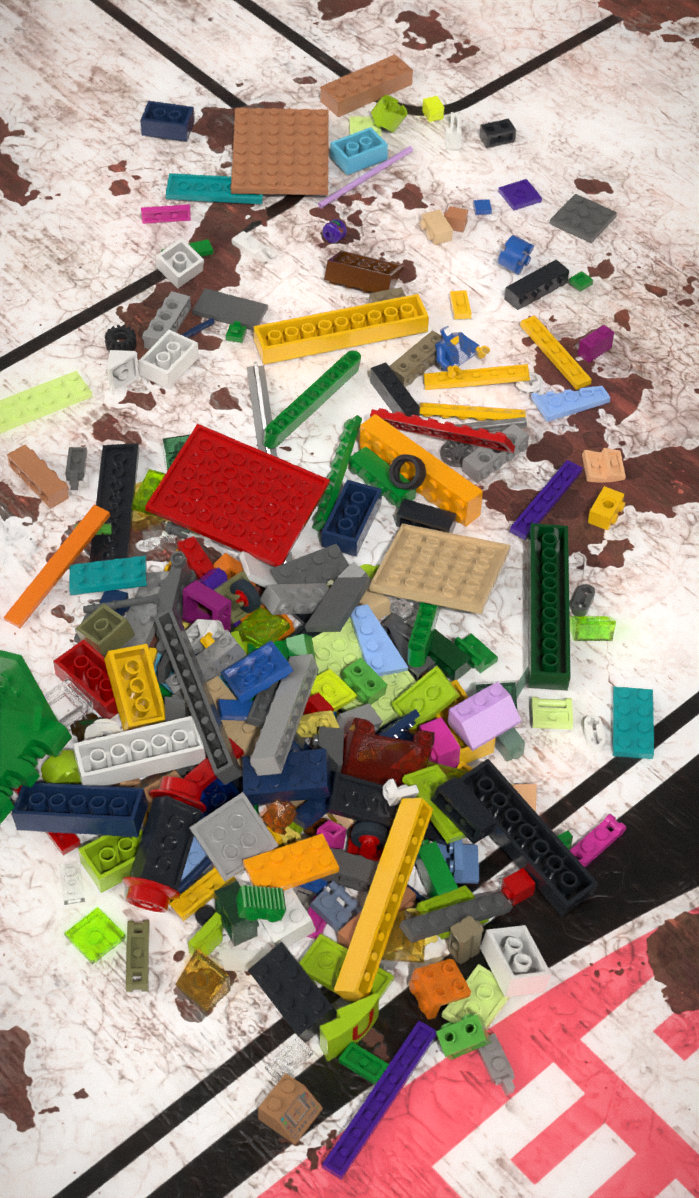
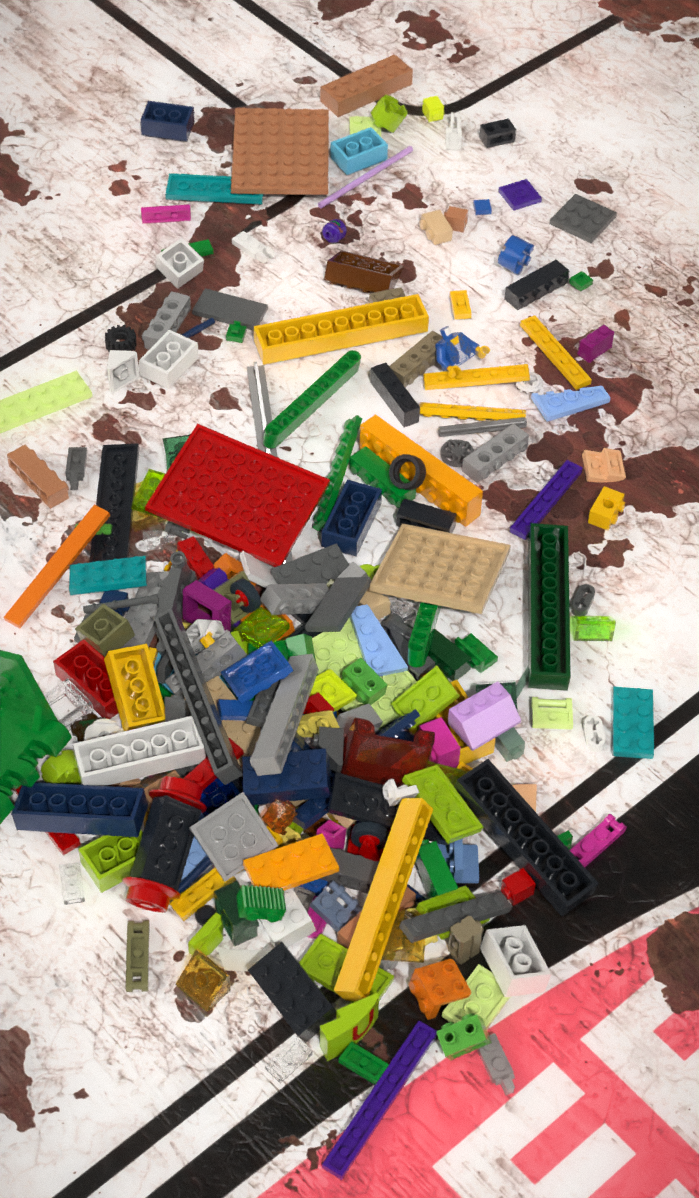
(94, 935): clear neon green tile -> none
(289, 1109): medium nougat slope -> none
(446, 431): red plate -> none
(464, 810): black brick -> none

